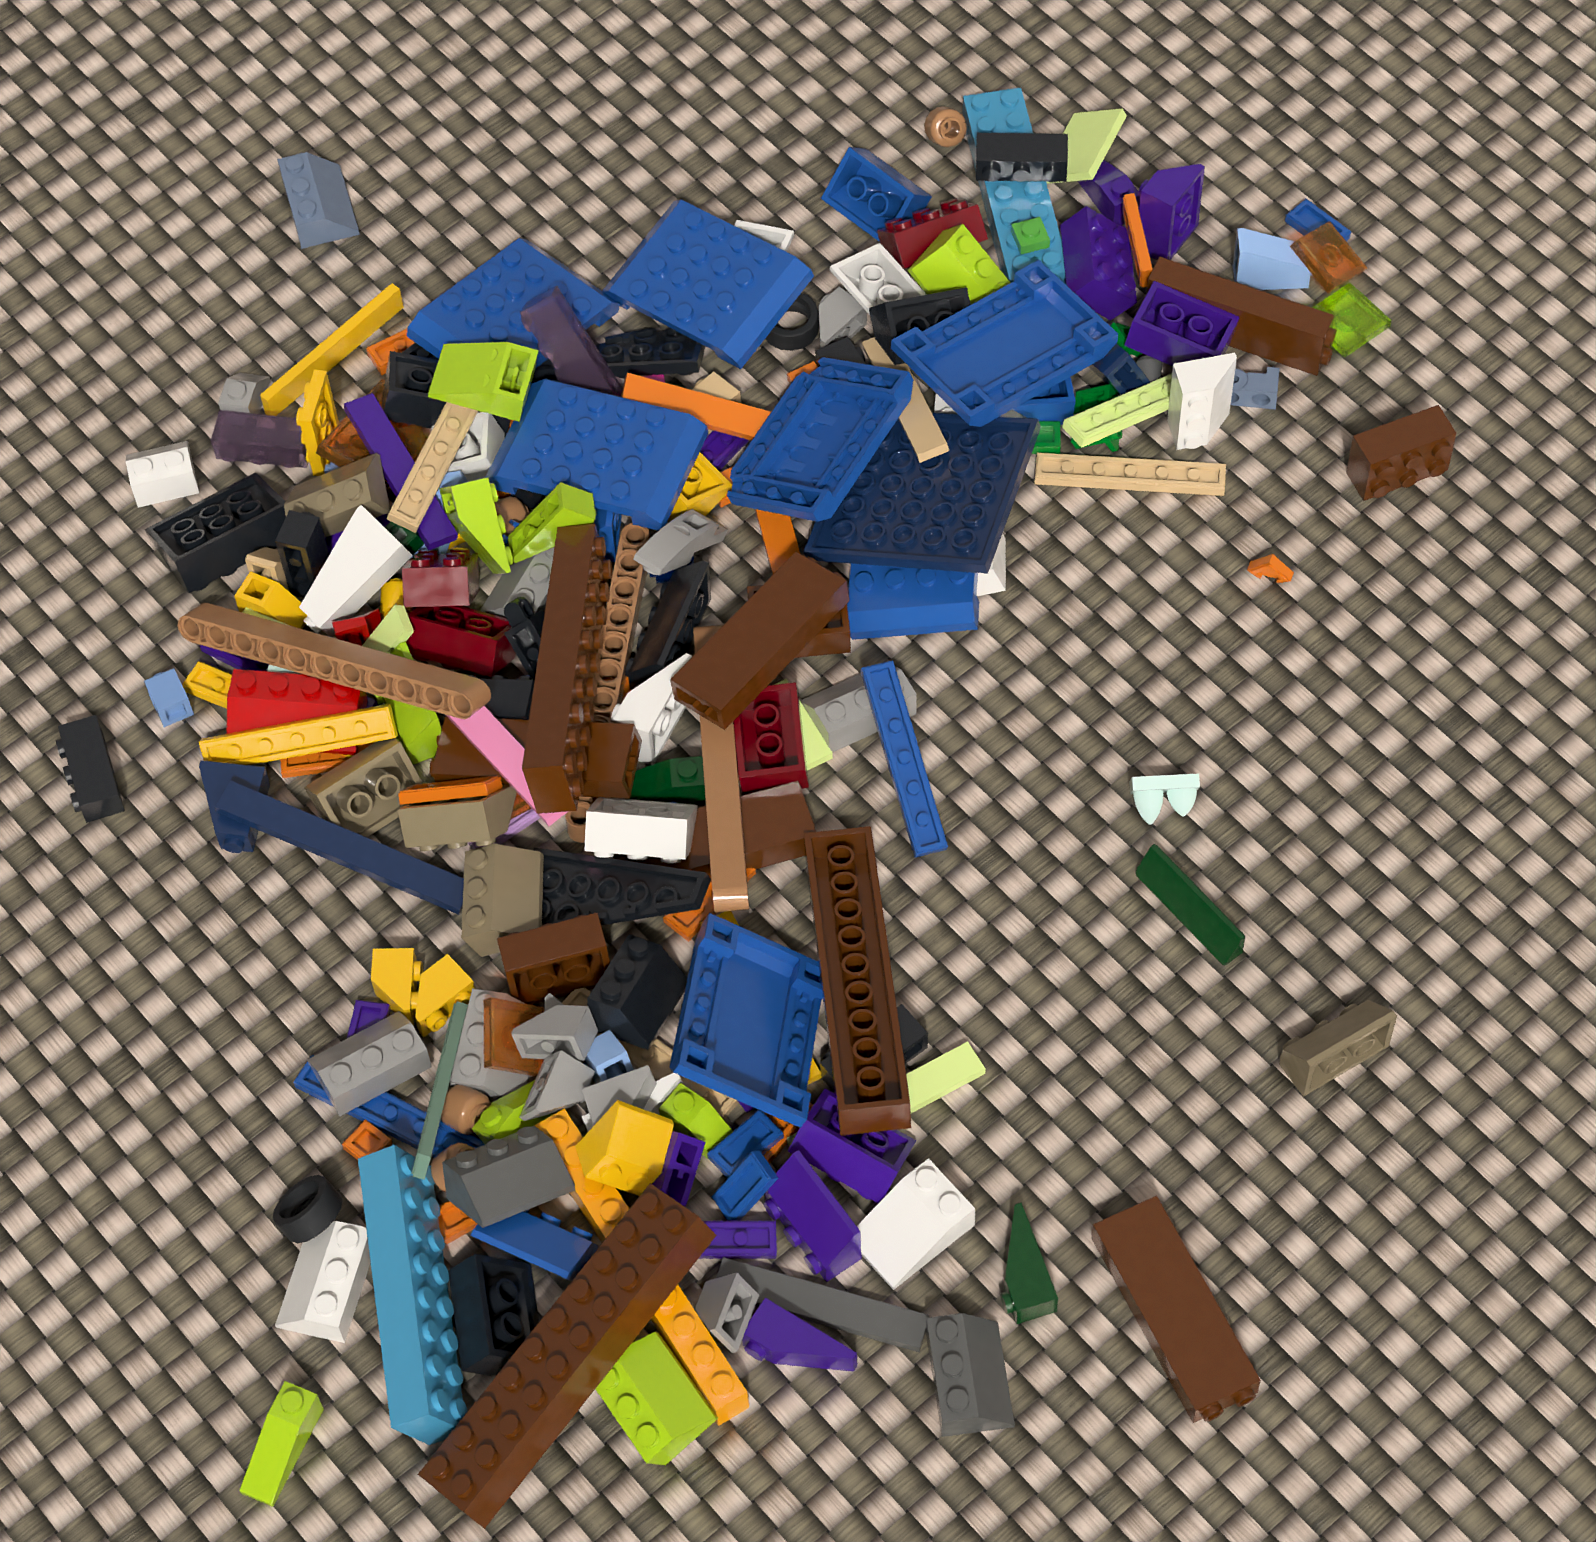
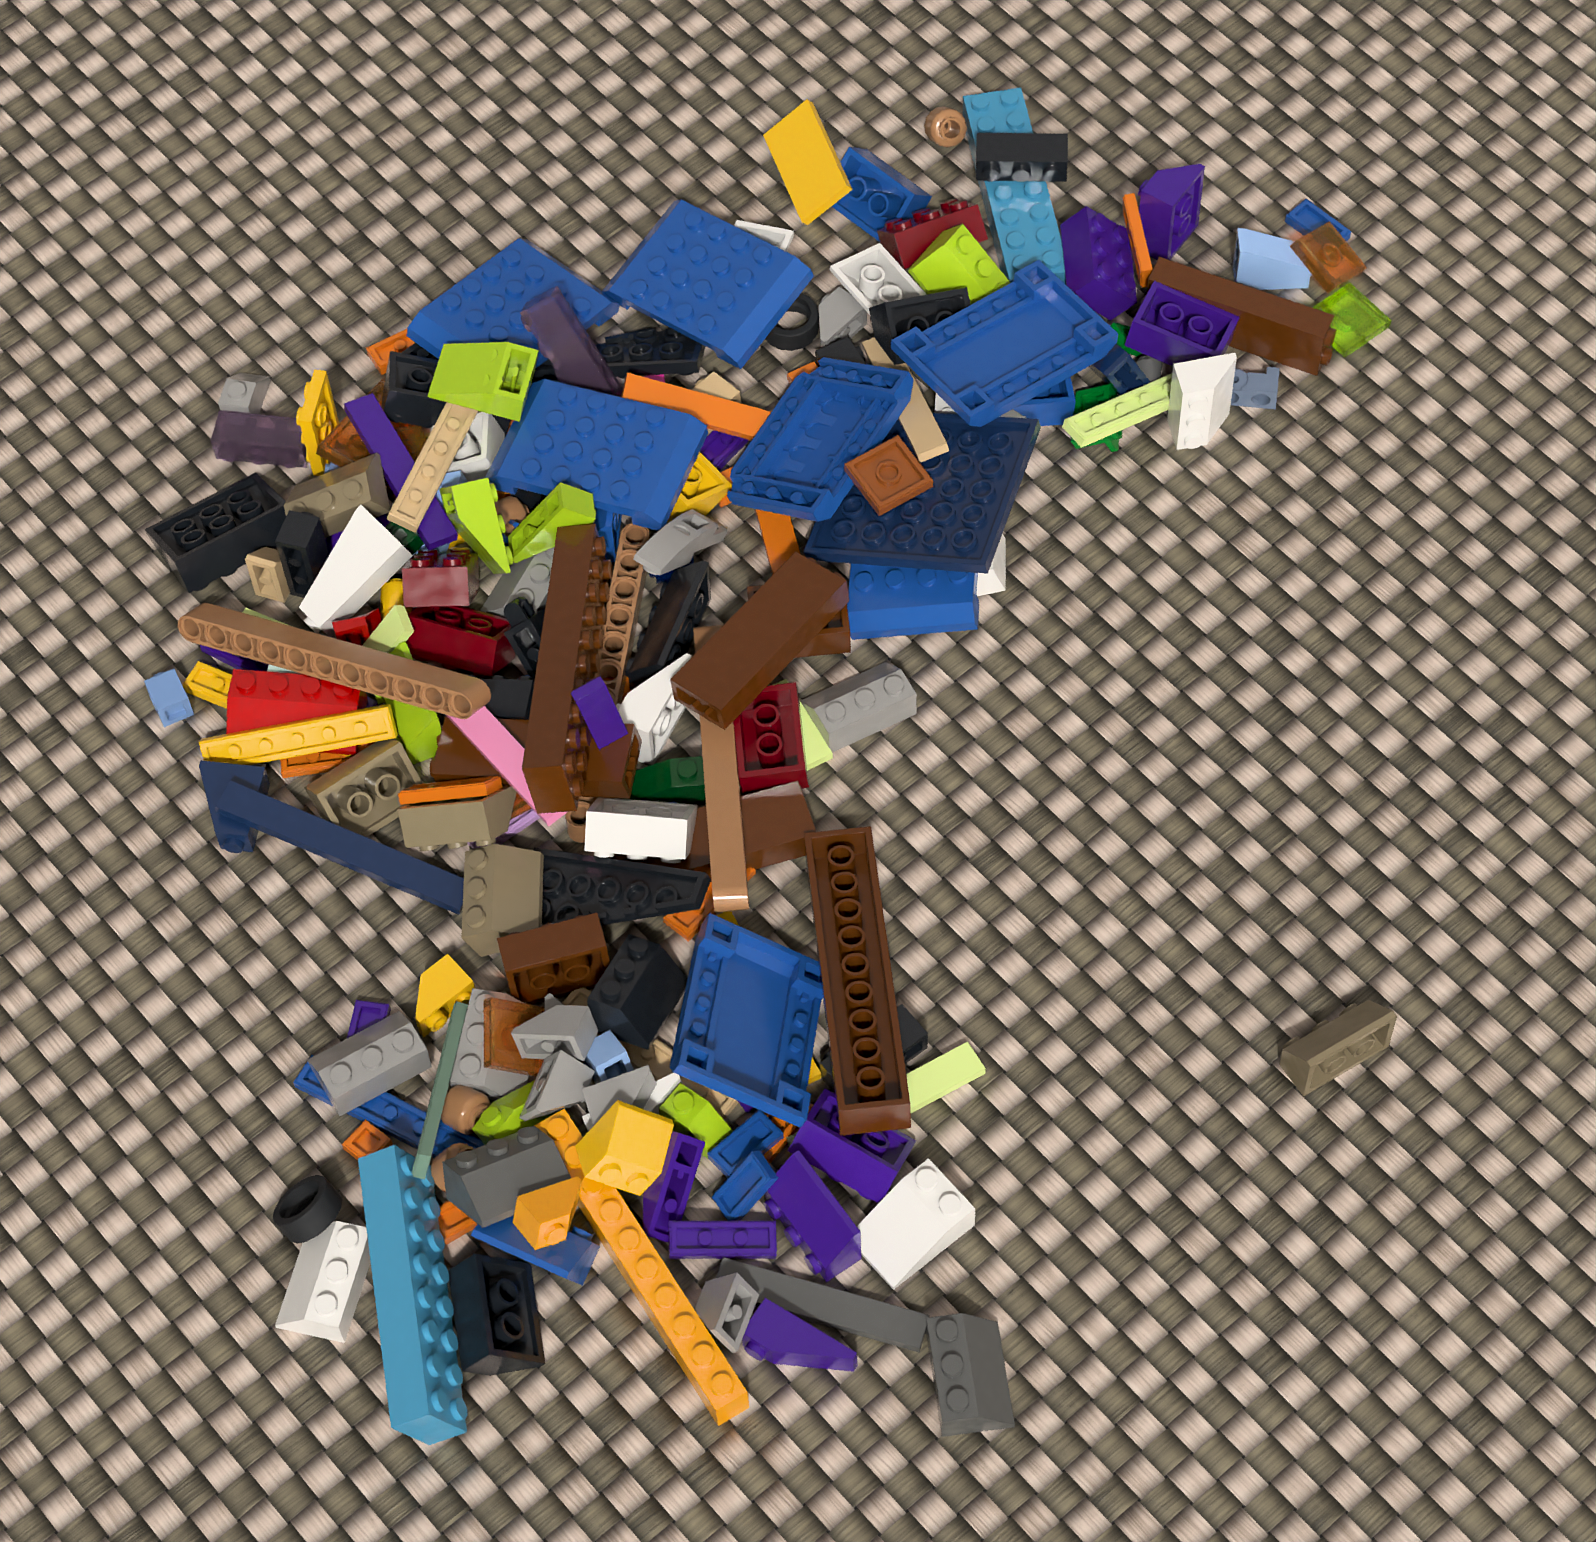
(89, 769): black brick -> none
(162, 474): white slope -> none
(270, 600): yellow slope -> none
(281, 1442): lime slope -> none
(317, 199): sand blue slope -> none
(332, 349): yellow tile -> none
(395, 979): yellow slope -> none
(547, 1212): none -> light orange slope
(567, 1355): reddish brown brick -> none
(599, 712): none -> dark purple tile
(655, 1400): lime slope -> none
(807, 162): none -> yellow tile
(888, 475): none -> dark orange tile
(904, 759): blue tile -> none
(1027, 1281): dark green slope -> none
(1030, 235): bright green plate -> none
(1049, 438): green plate -> none
(1089, 141): yellowish green tile -> none
(1108, 191): dark purple slope -> none
(1130, 474): tan tile -> none
(1149, 793): light aqua tile -> none
(1176, 1310): reddish brown brick -> none
(1190, 905): dark green slope -> none
(1270, 567): orange tile -> none
(1401, 453): reddish brown brick -> none

